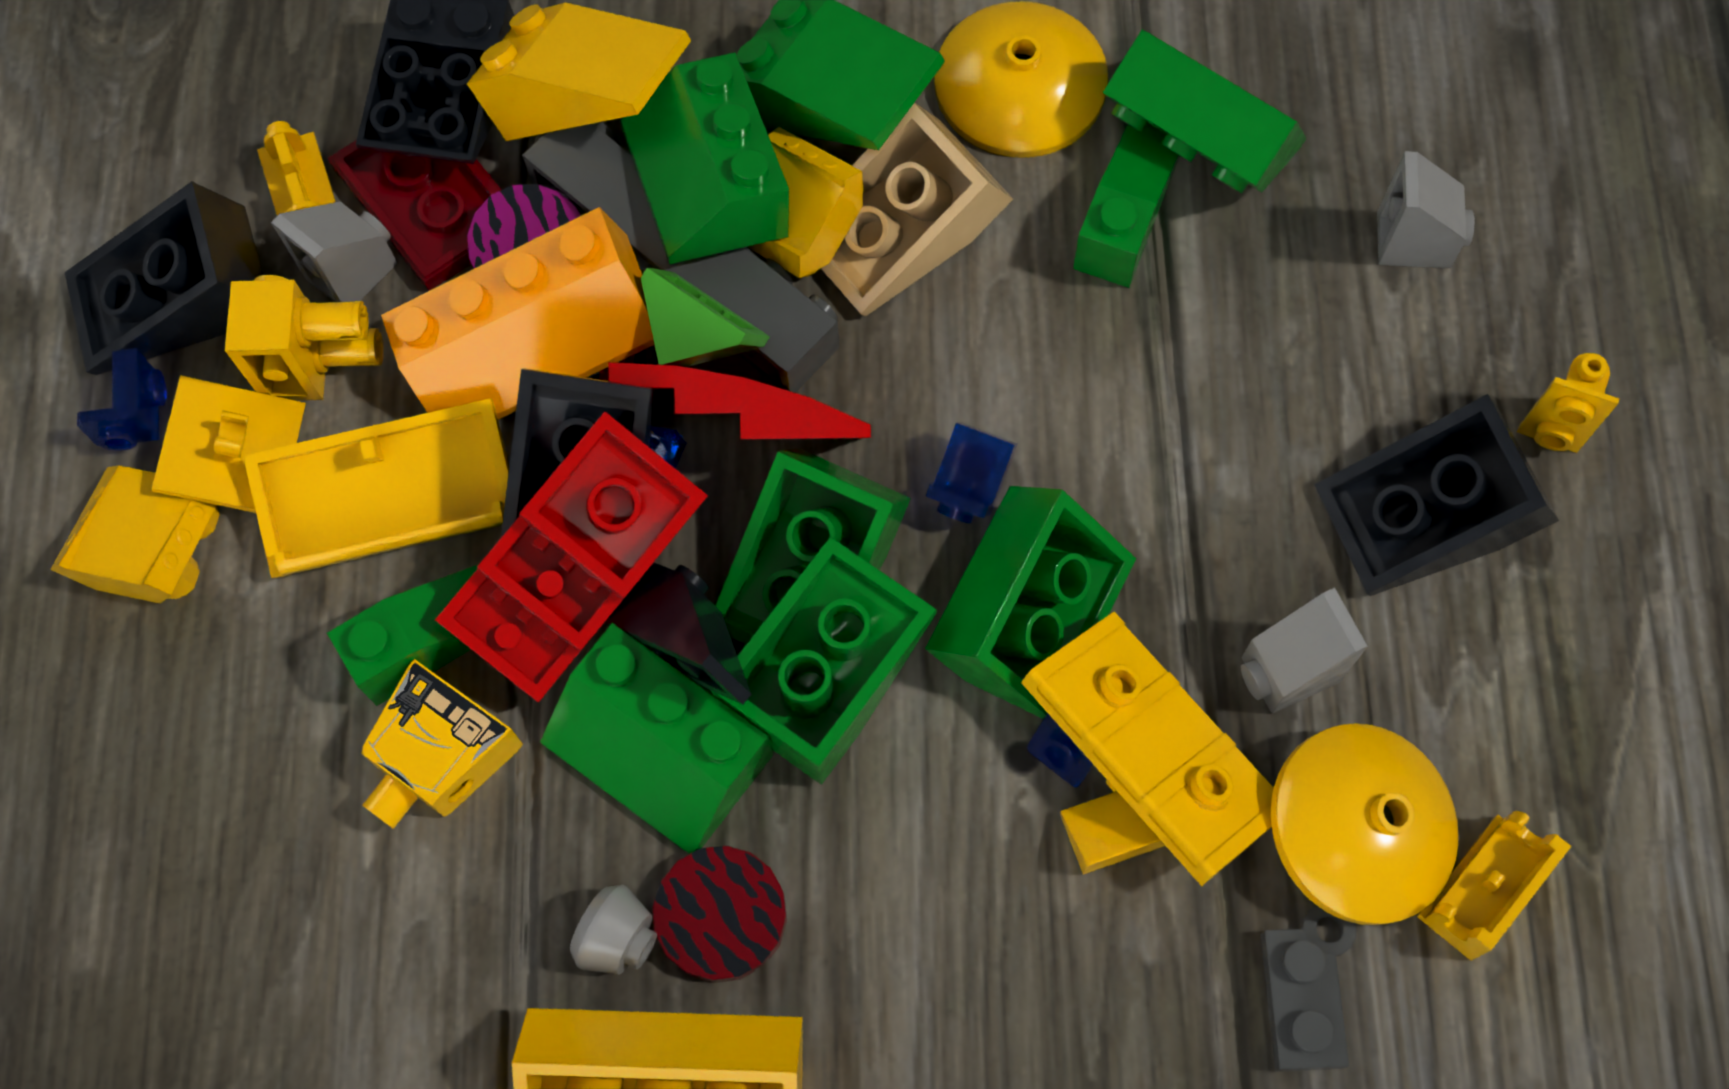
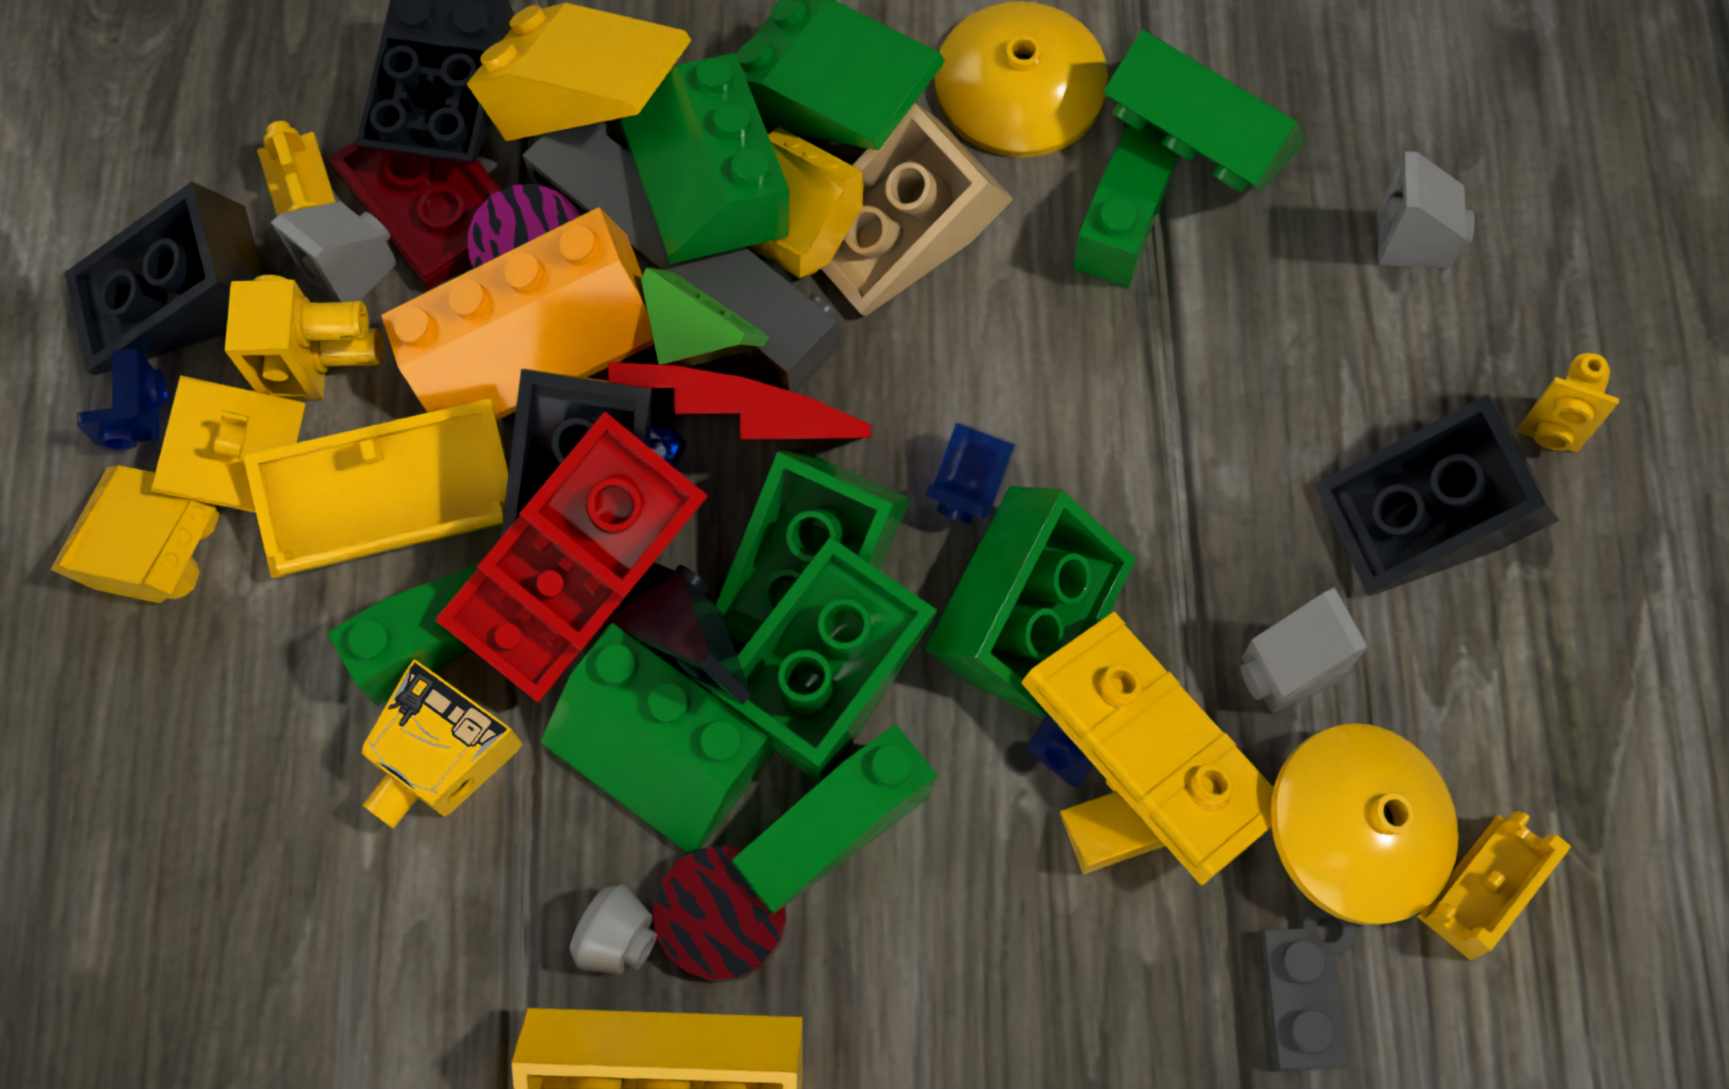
(836, 819): none -> green slope

